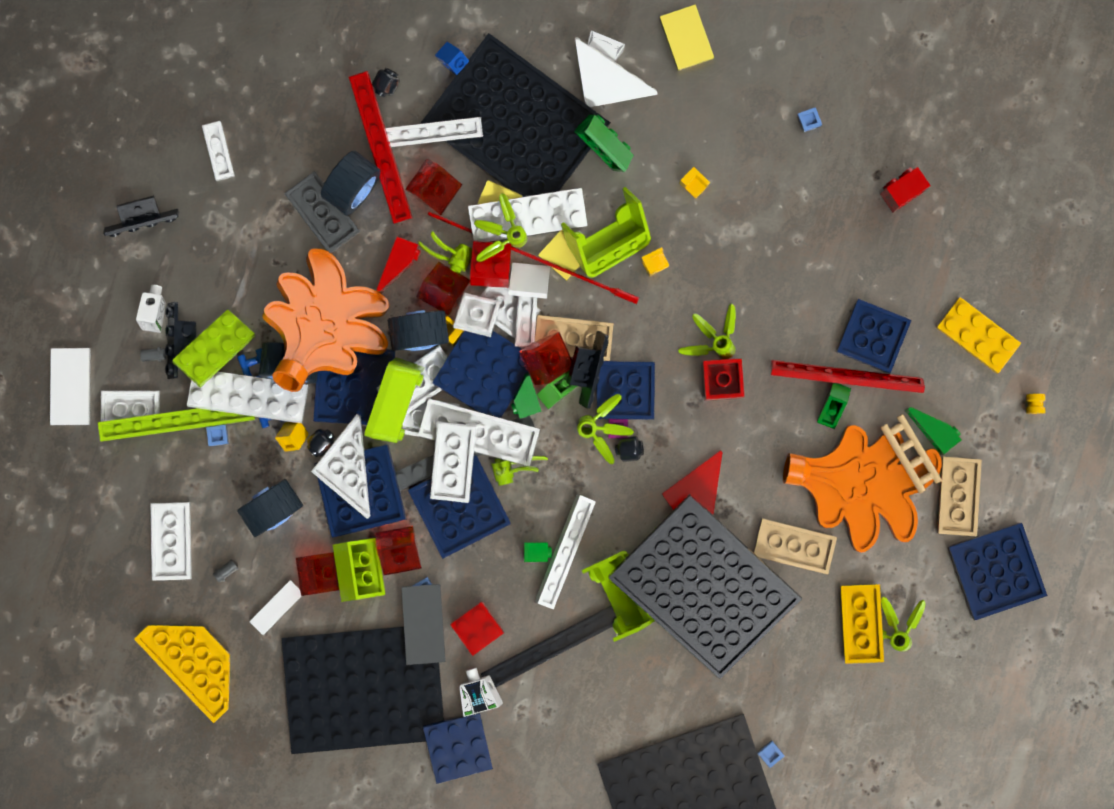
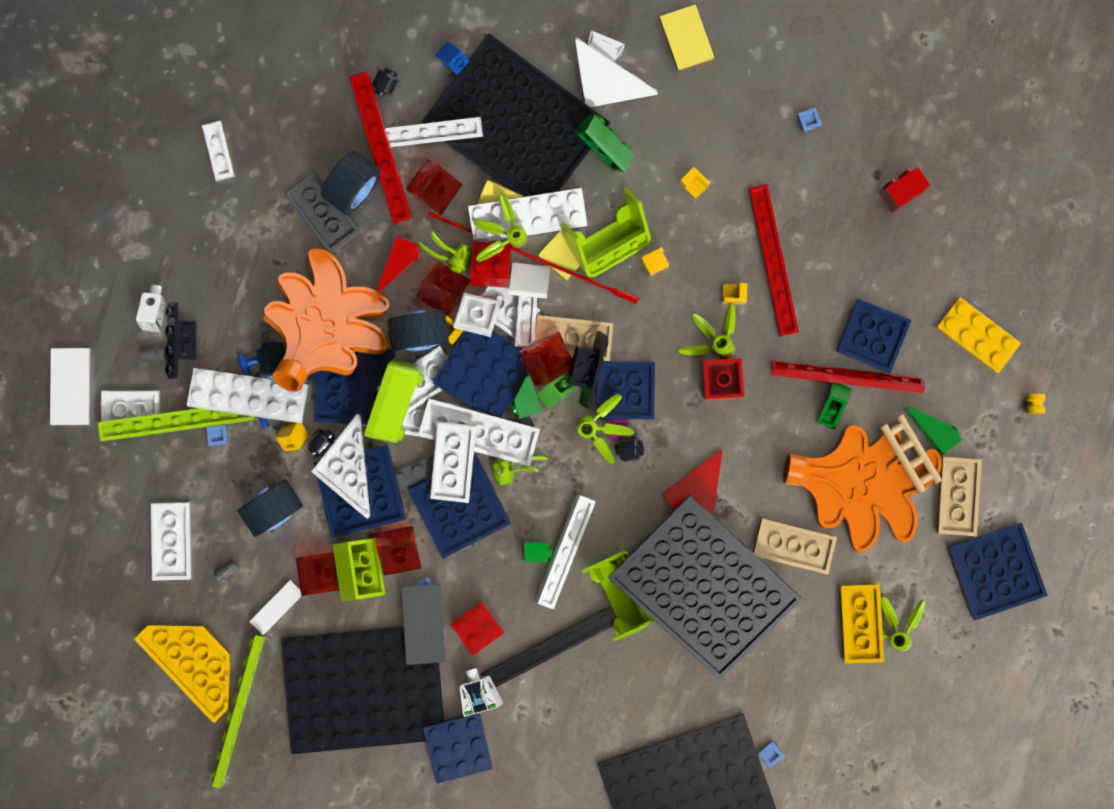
(139, 214): black bracket -> none
(213, 348): lime plate -> none
(235, 718): none -> lime plate
(735, 293): none -> yellow panel
(773, 260): none -> red tile

